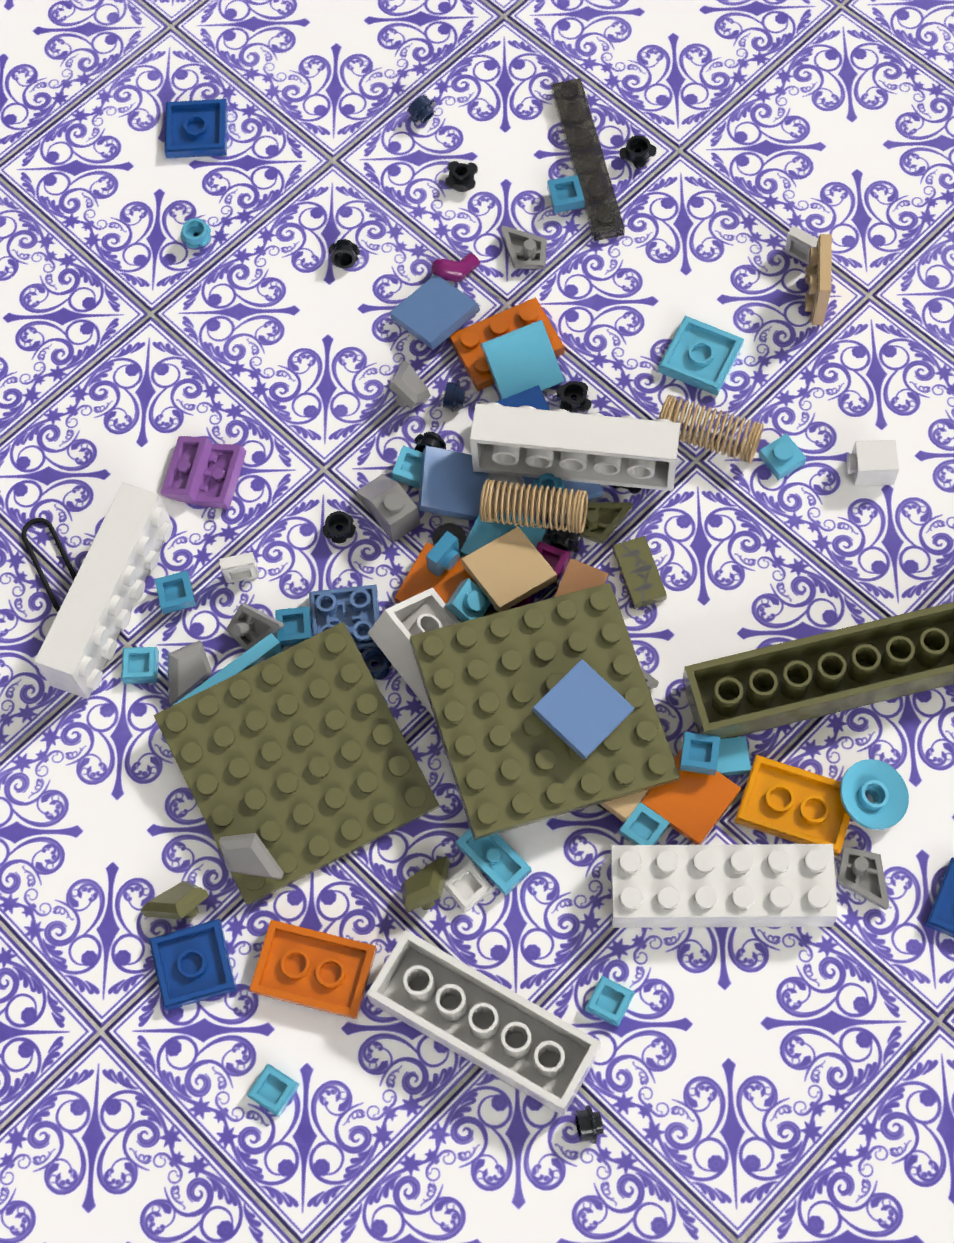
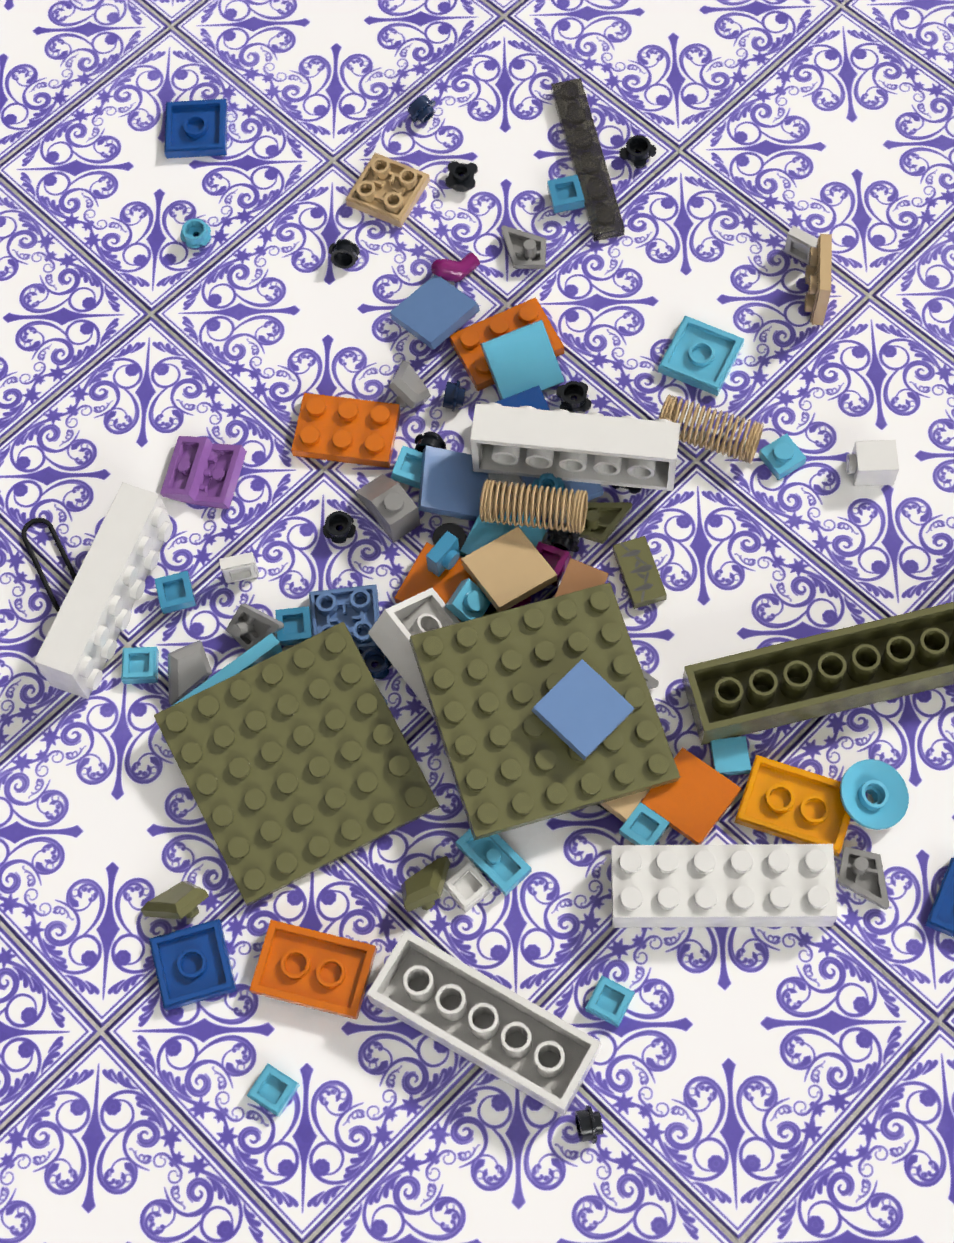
(249, 856): light grey piece -> none
(346, 430): none -> orange plate
(387, 190): none -> tan tile
(699, 753): dark azure plate -> none

